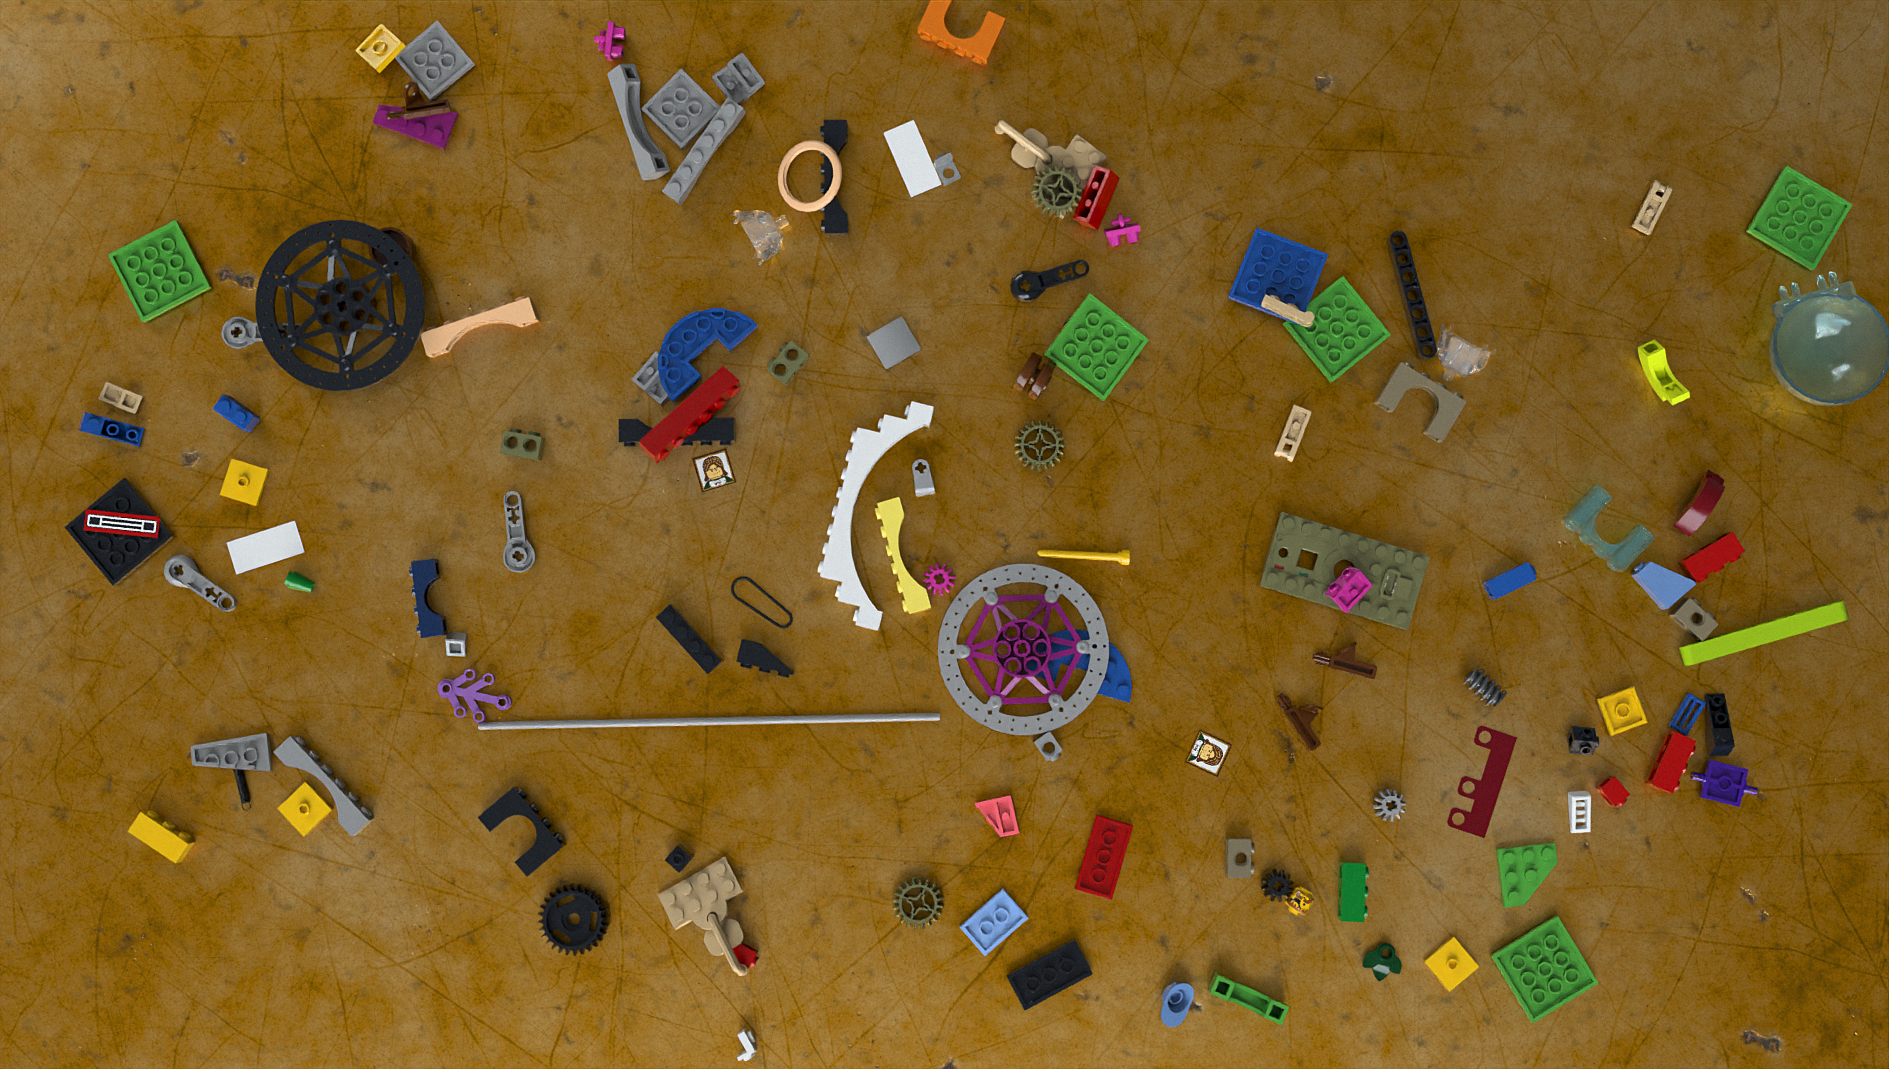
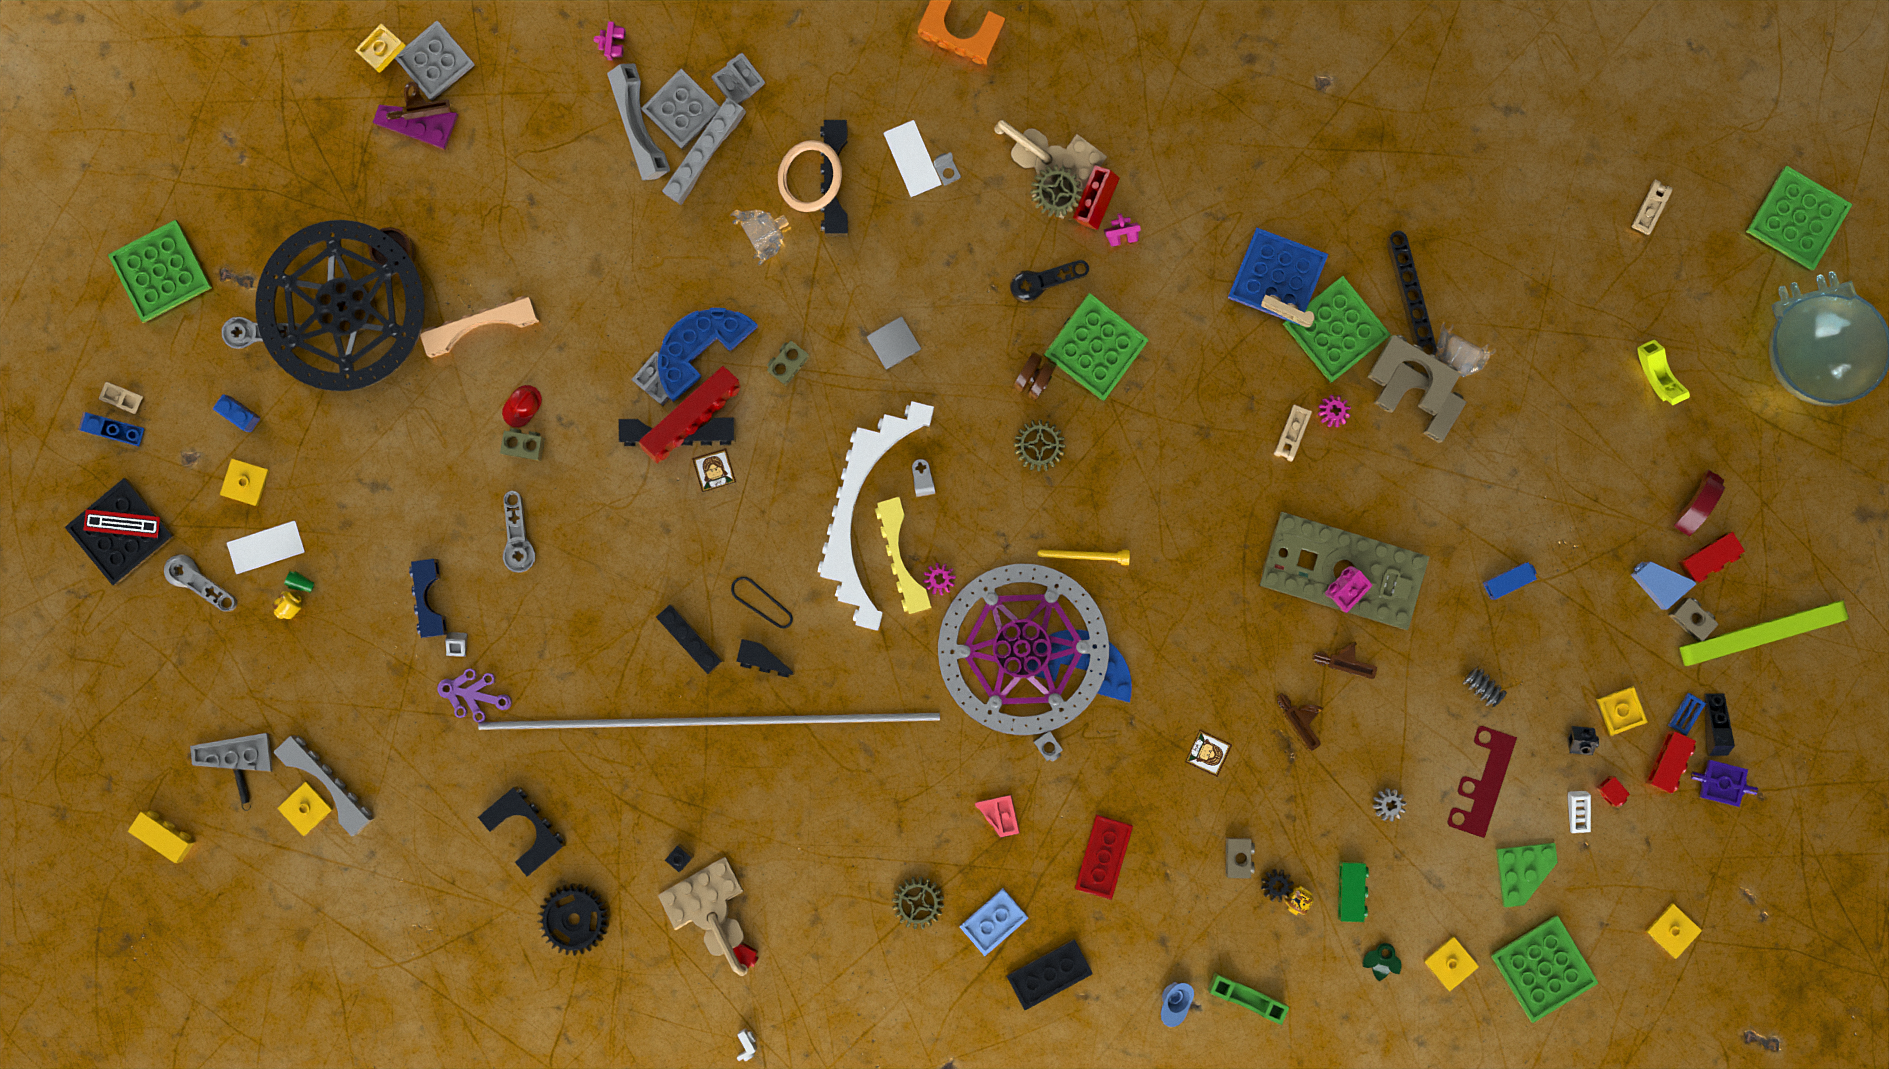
(287, 605): none -> yellow head
(521, 406): none -> red piece
(1328, 405): none -> dark pink gear
(1441, 376): none -> dark tan arch
(1582, 520): clear light blue arch -> none
(1673, 931): none -> yellow plate

